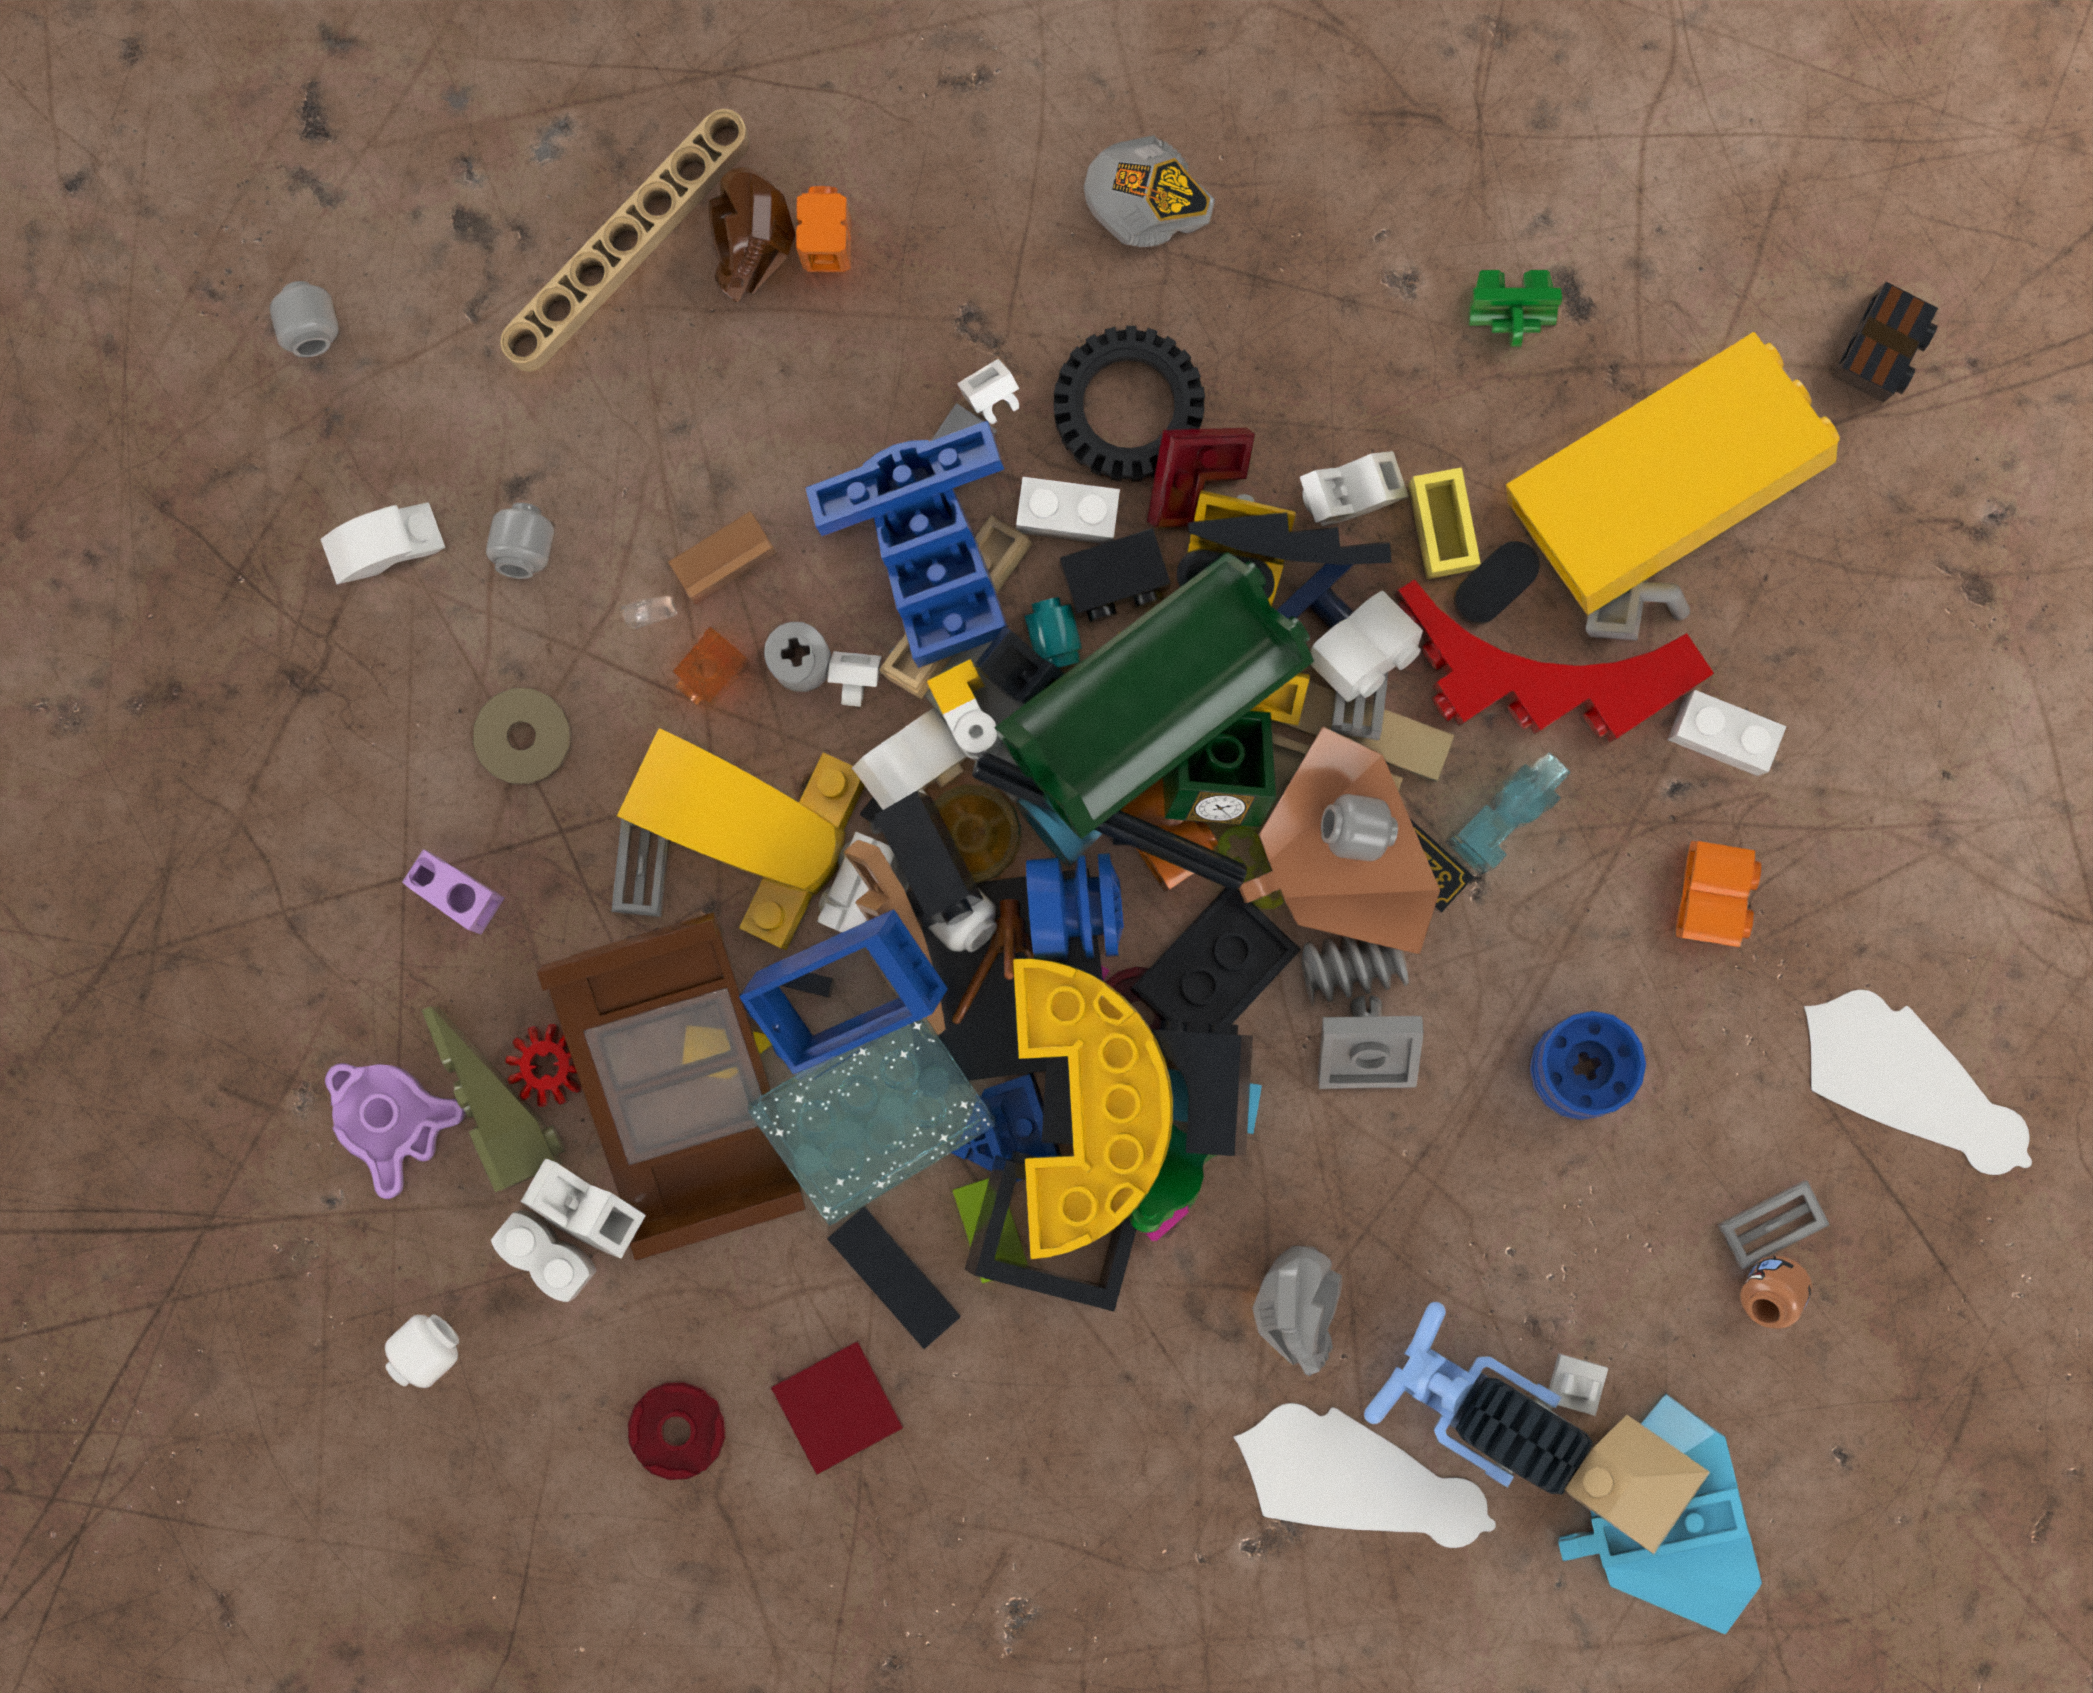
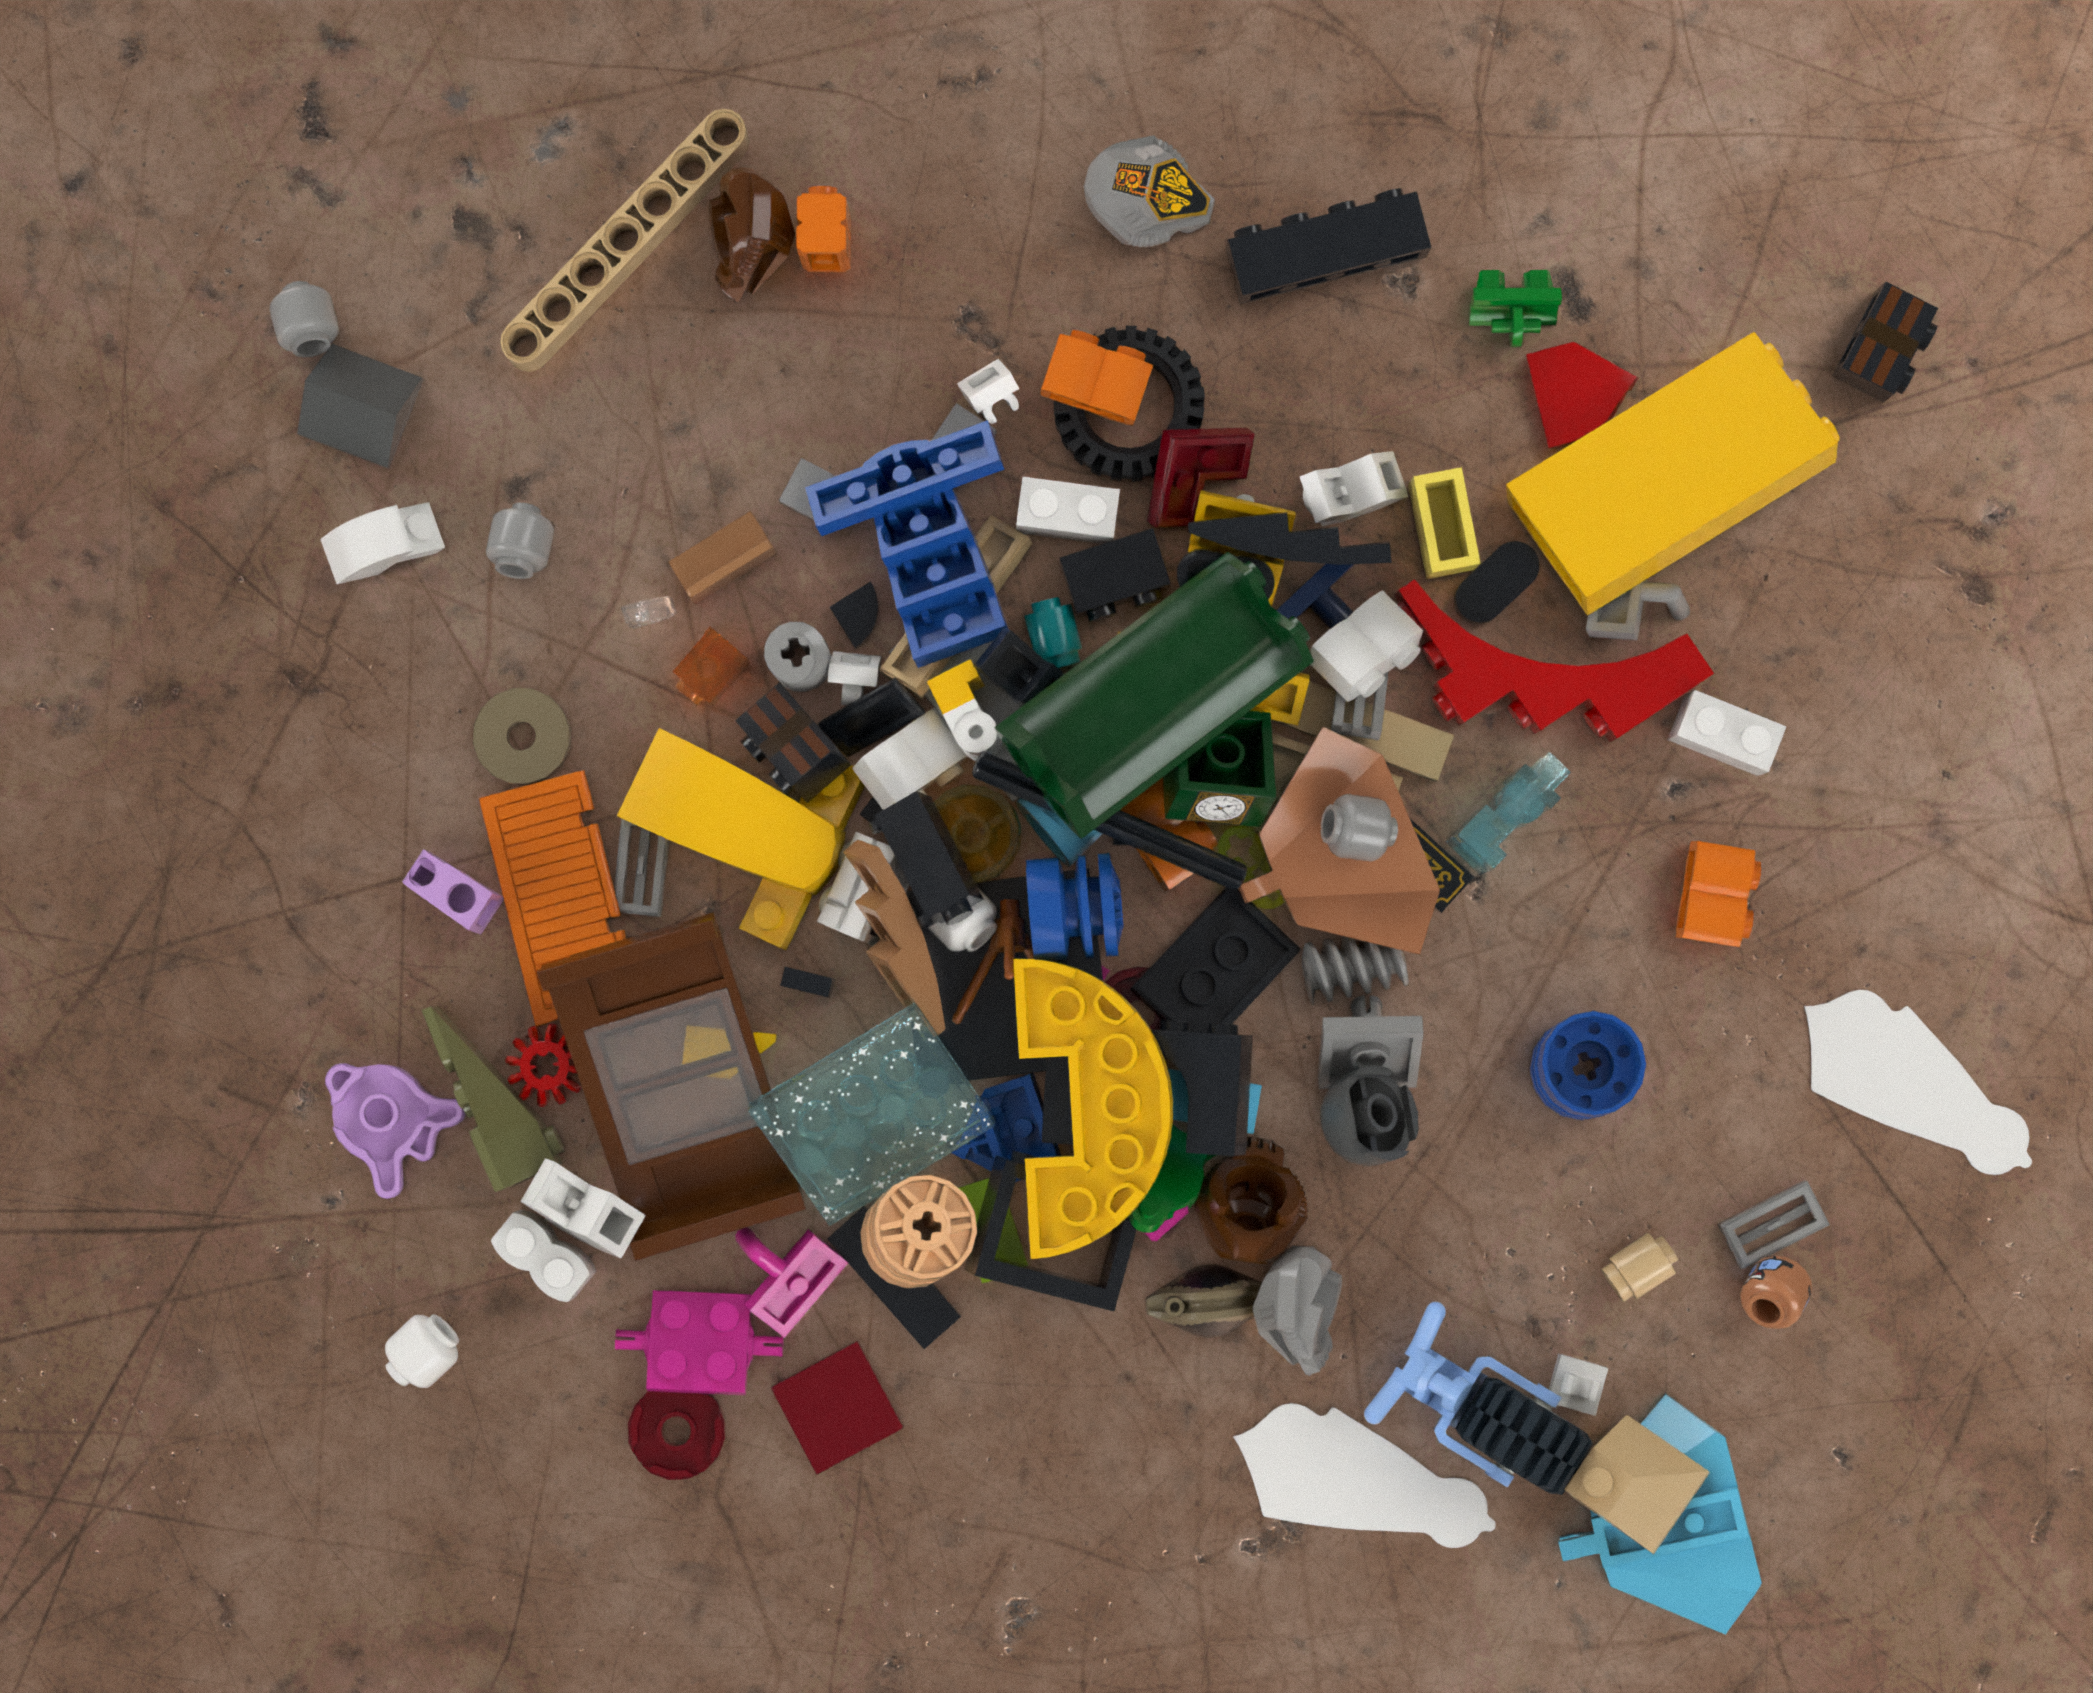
(357, 405): none -> dark grey slope
(550, 876): none -> orange piece
(699, 1343): none -> dark pink plate
(792, 742): none -> black brick
(792, 1281): none -> dark pink plate
(795, 494): none -> light grey tile
(857, 614): none -> black tile
(871, 717): none -> black tile
(897, 1249): none -> light nougat wheel
(898, 958): blue window -> none
(1097, 378): none -> orange brick
(1206, 1301): none -> dark tan hat
(1252, 1205): none -> reddish brown helmet
(1328, 246): none -> black brick
(1369, 1117): none -> dark grey cylinder
(1576, 391): none -> red slope
(1640, 1267): none -> tan brick

